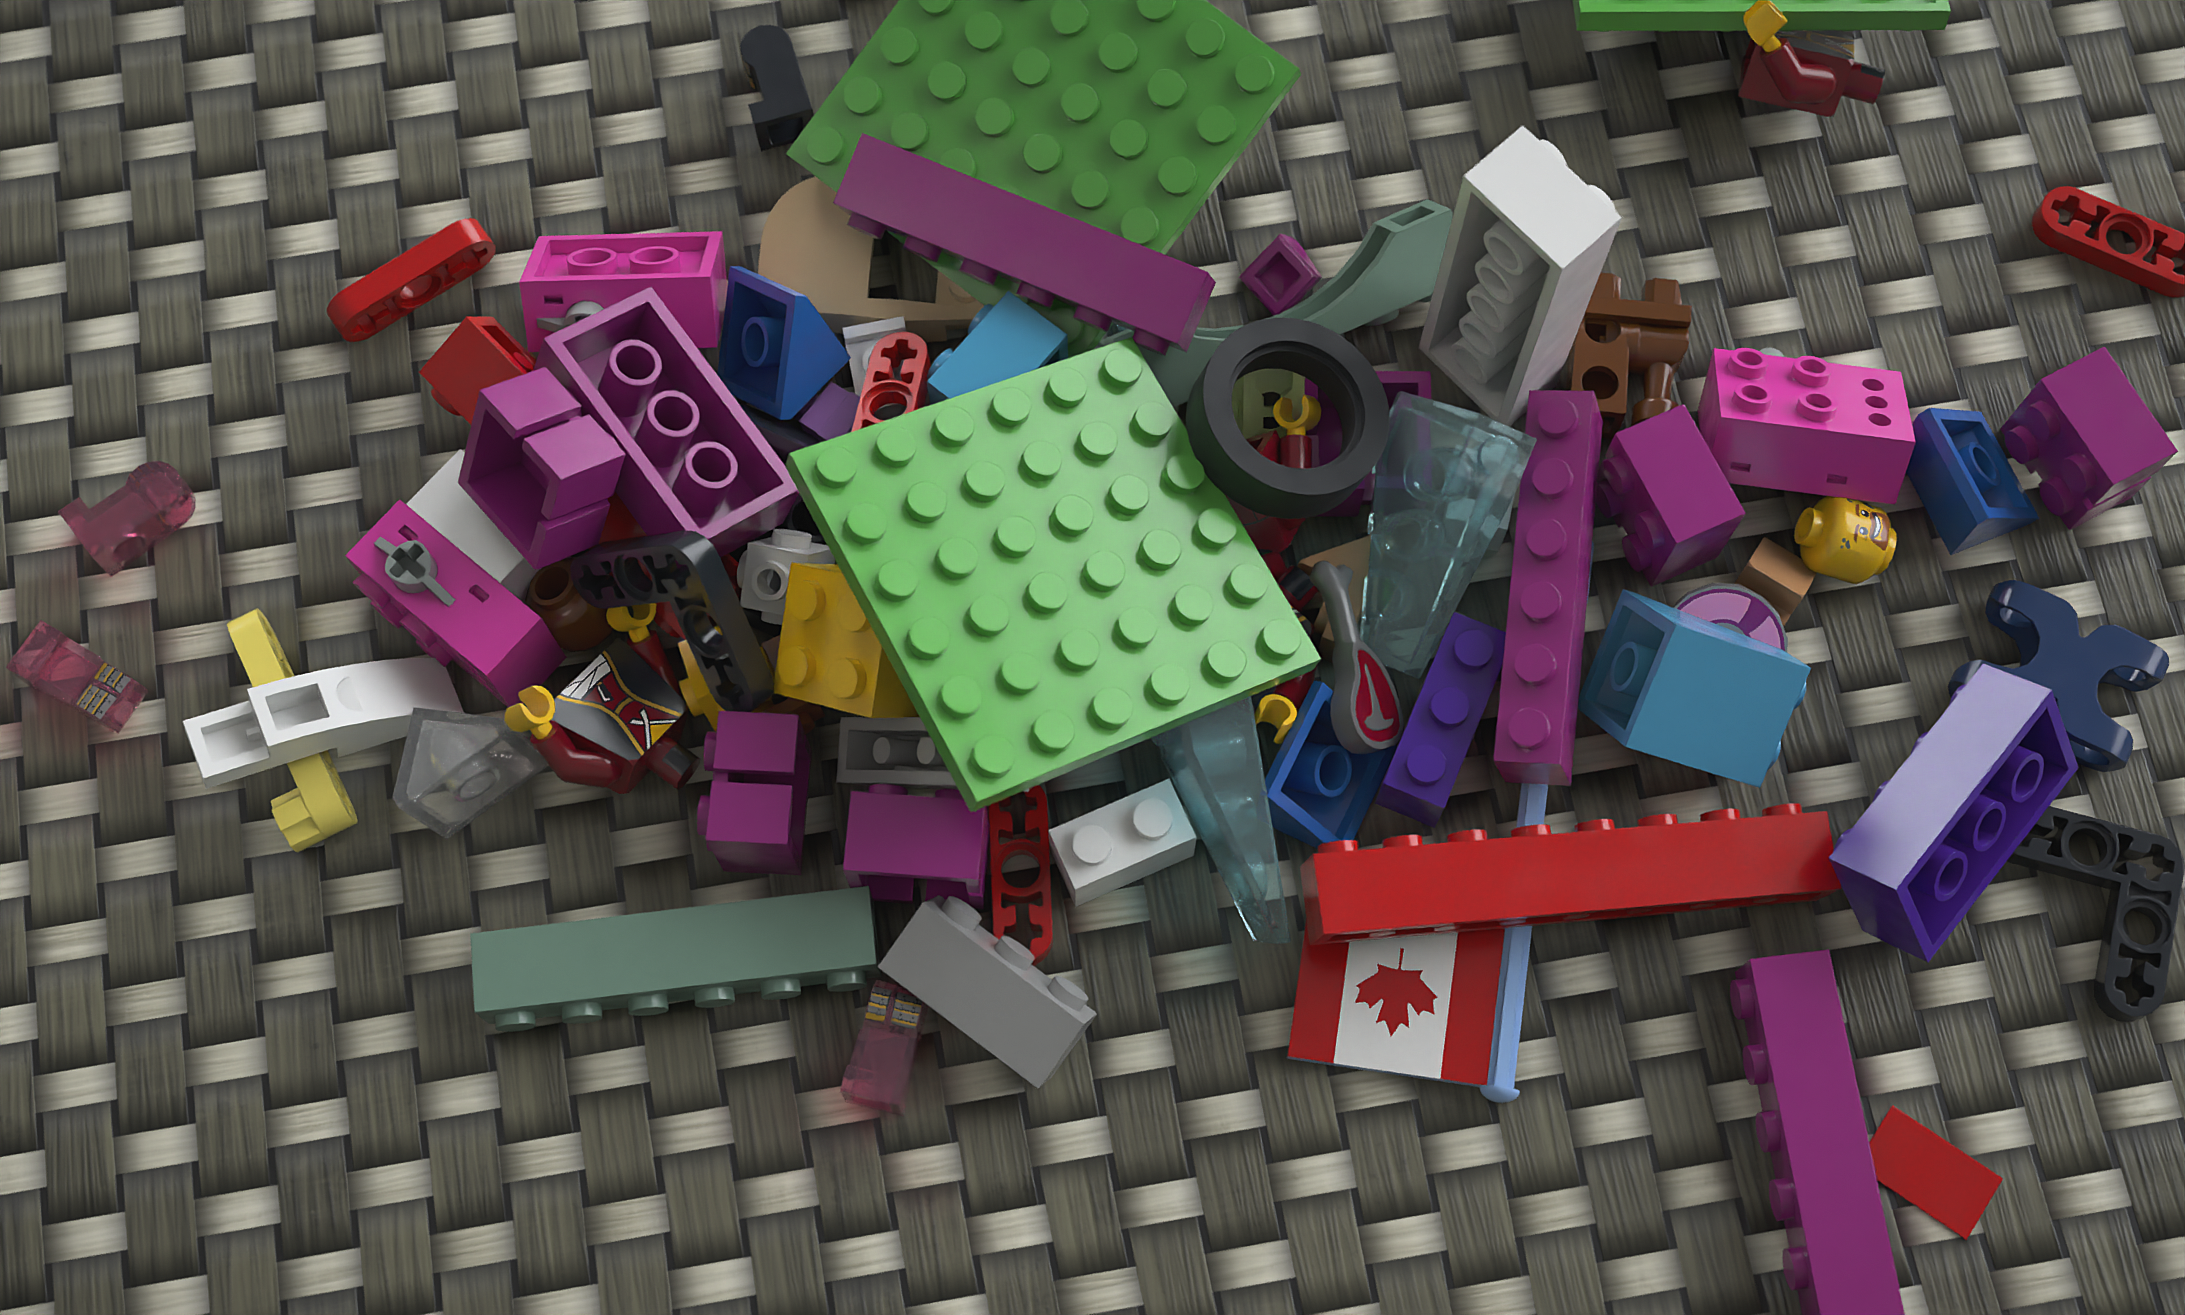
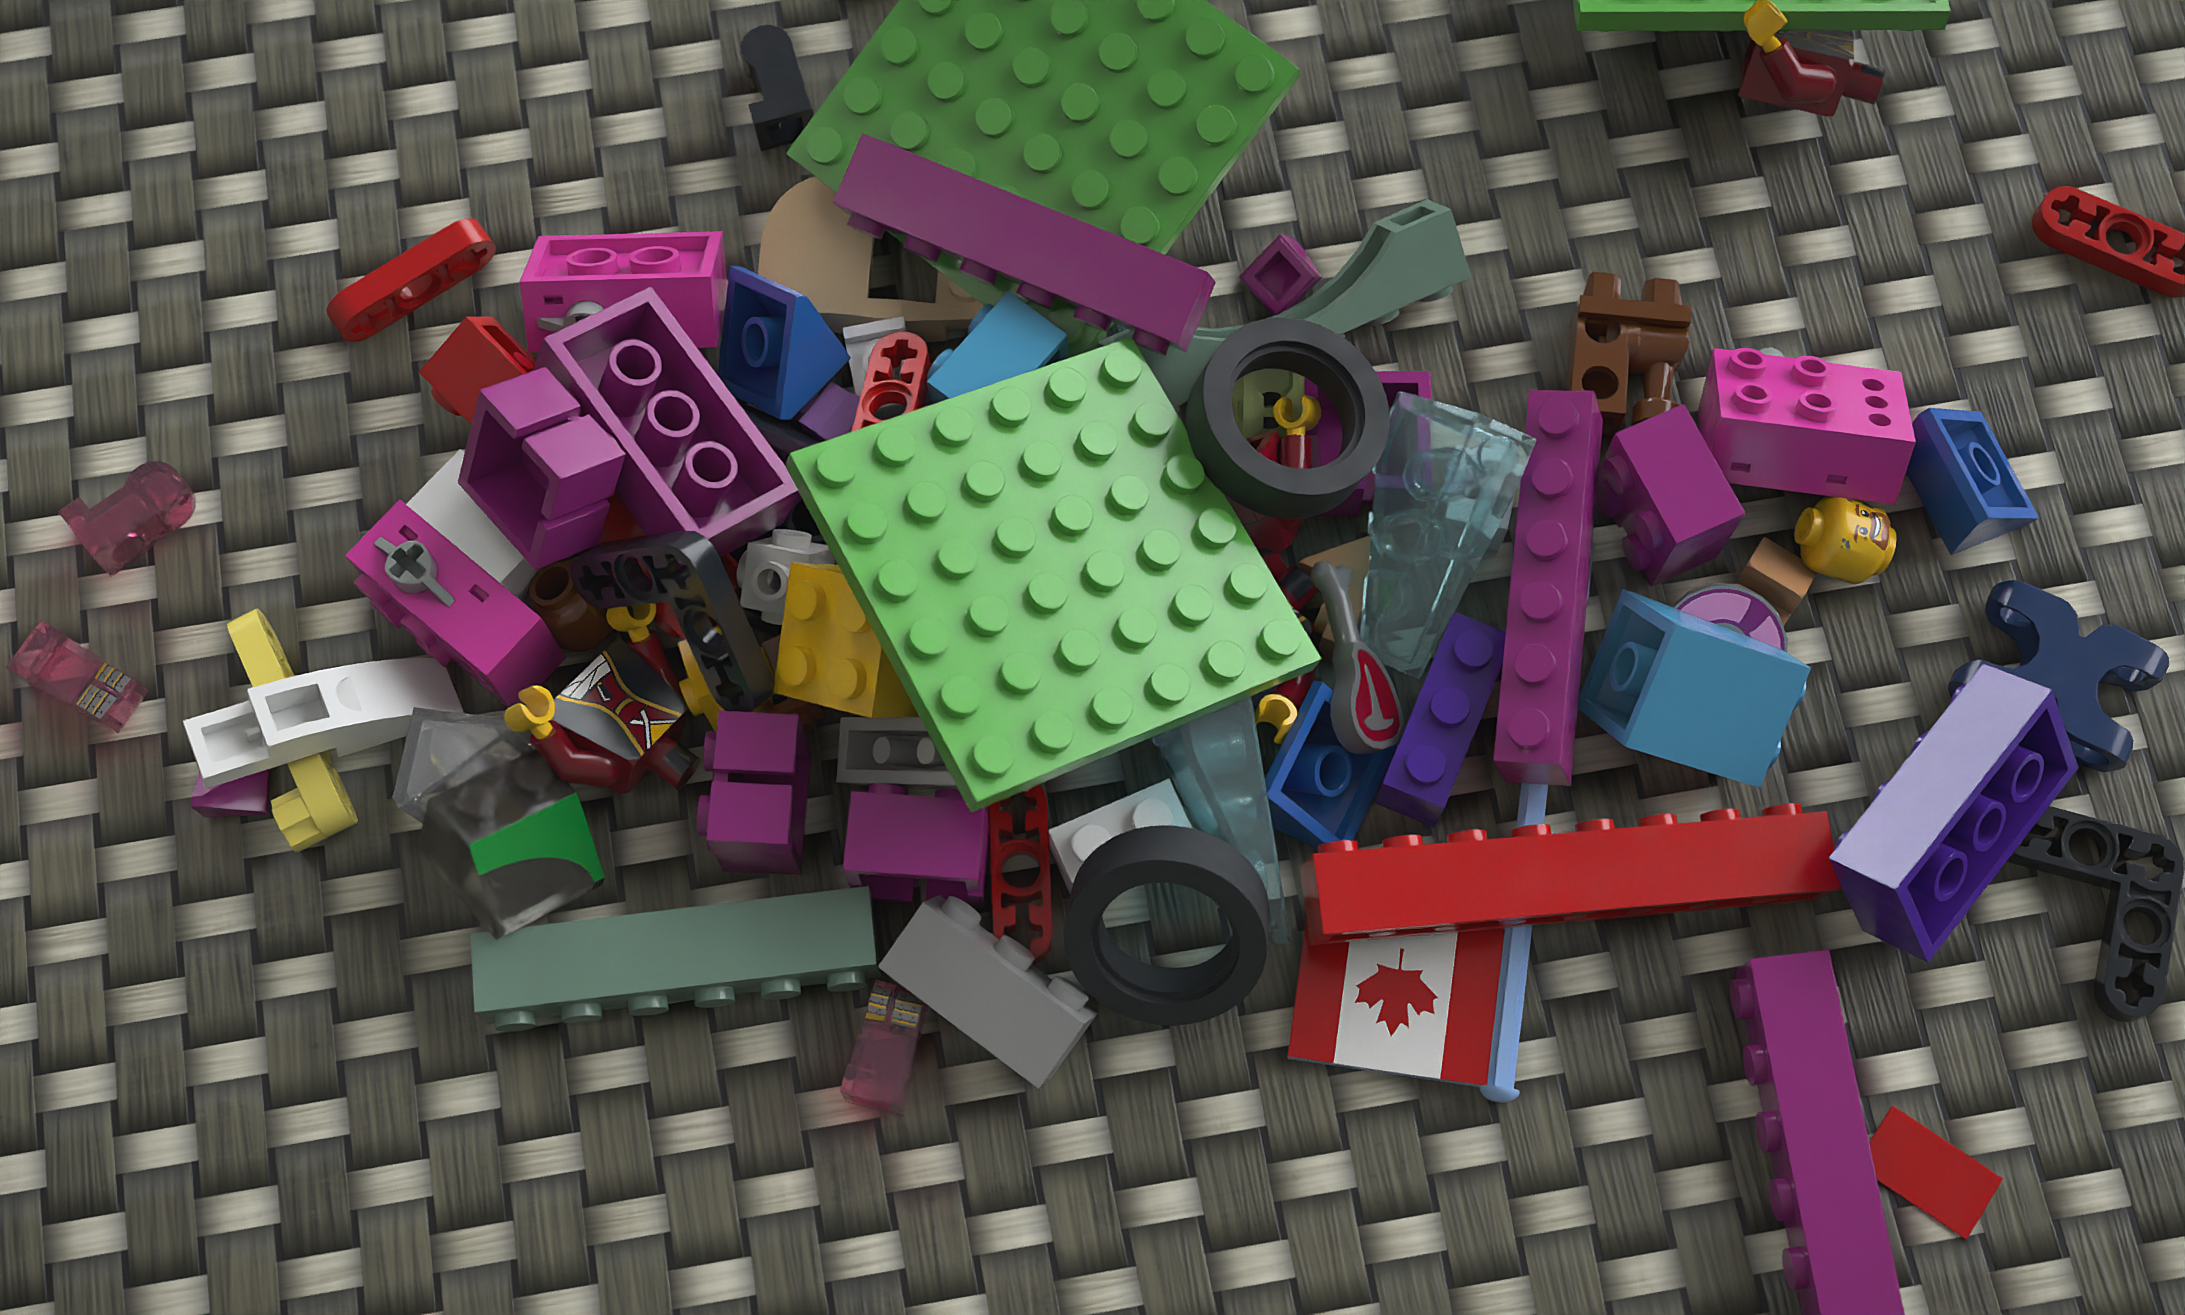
(234, 798): none -> magenta slope
(511, 843): none -> clear smoke slope
(1152, 991): none -> black tyre
(1516, 274): white brick -> none
(2087, 438): magenta piece -> none

